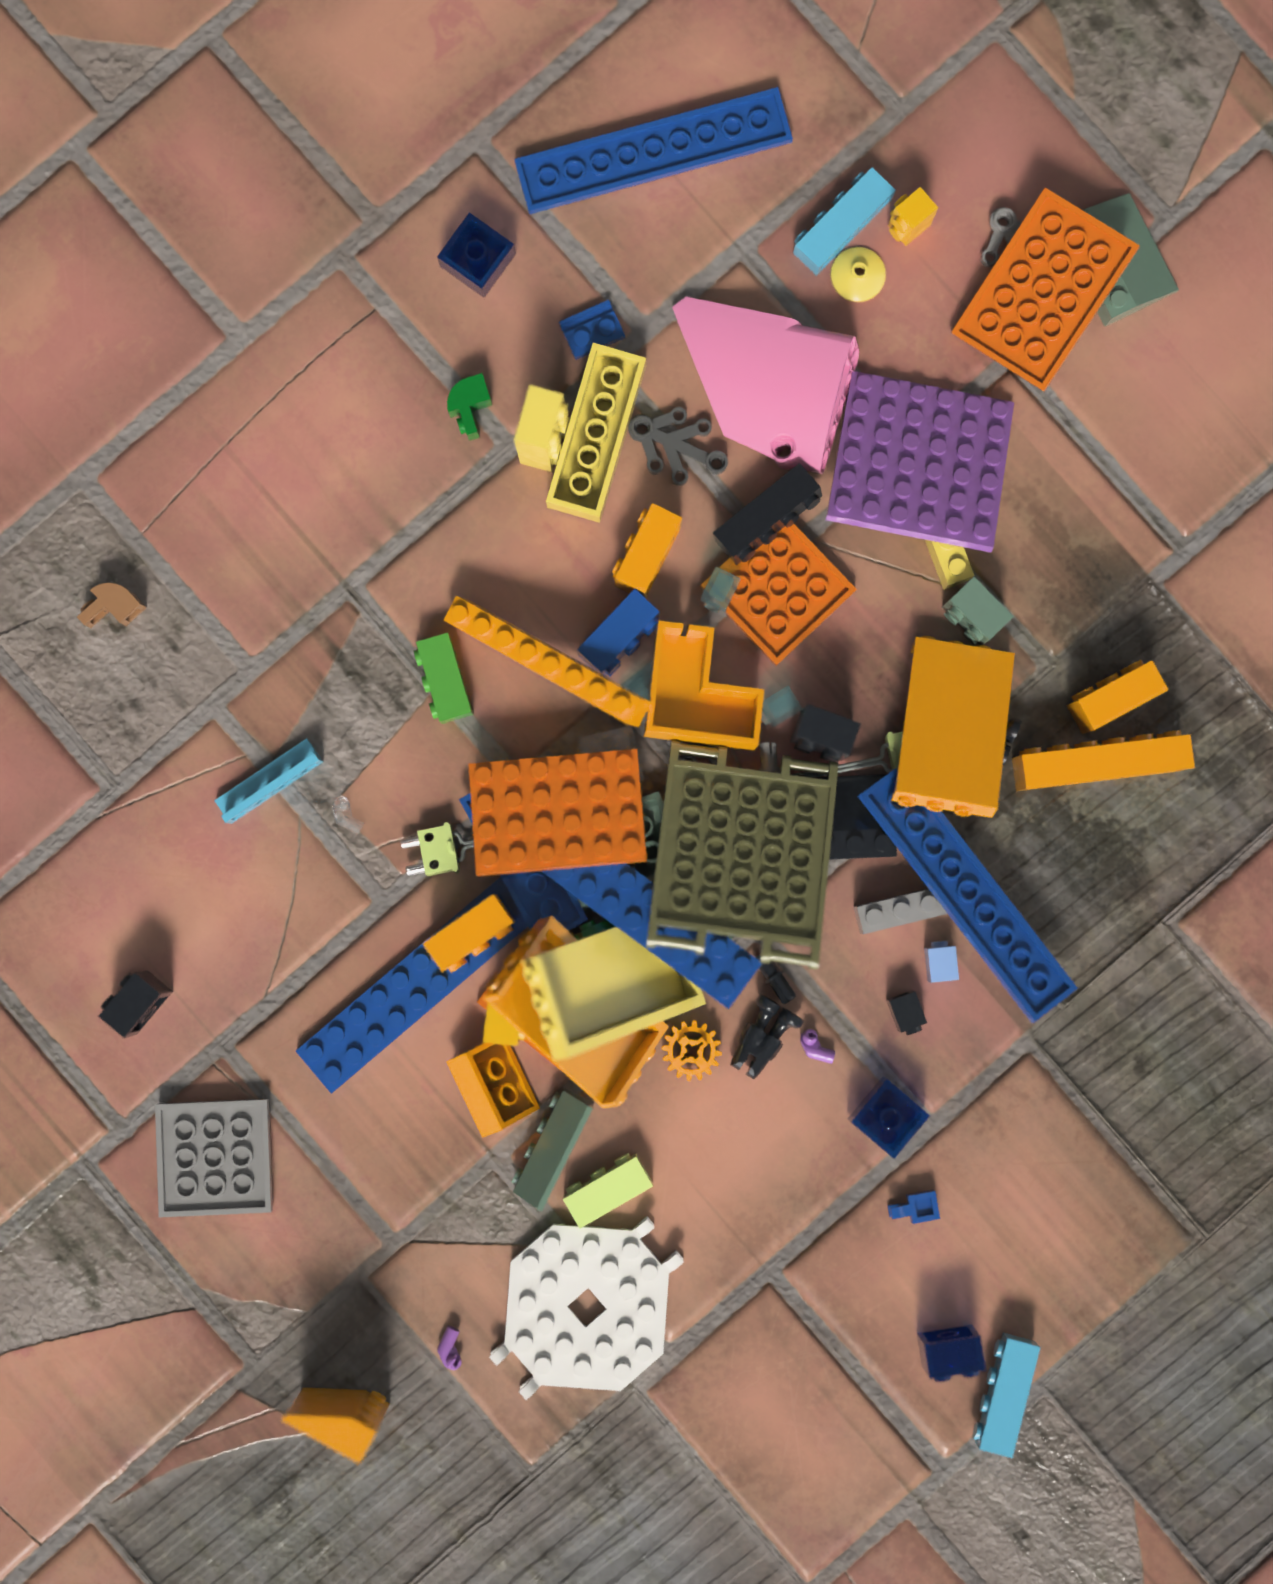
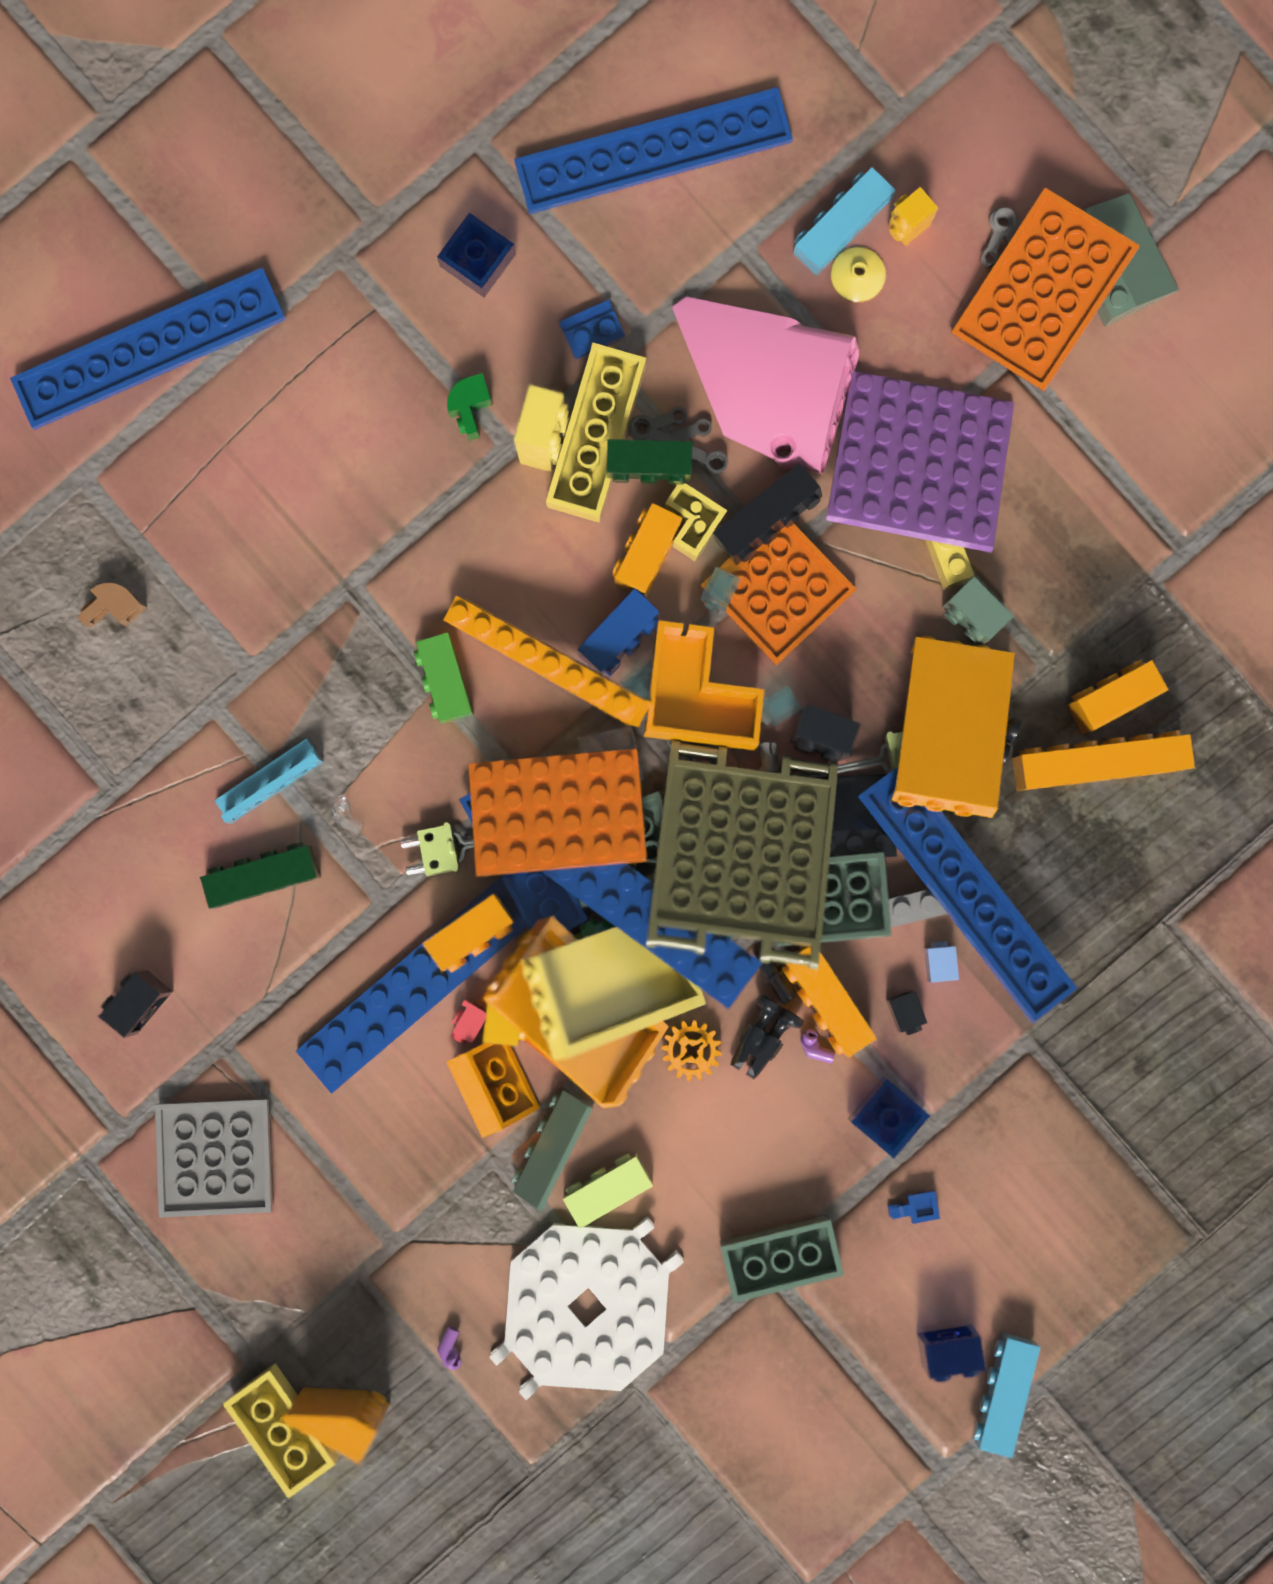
(147, 348): none -> blue plate
(259, 876): none -> dark green brick
(286, 1451): none -> light yellow brick
(468, 1022): none -> coral brick
(649, 461): none -> dark green brick
(700, 517): none -> light yellow brick
(781, 1258): none -> sand green brick
(832, 1005): none -> light orange brick
(856, 898): none -> sand green slope

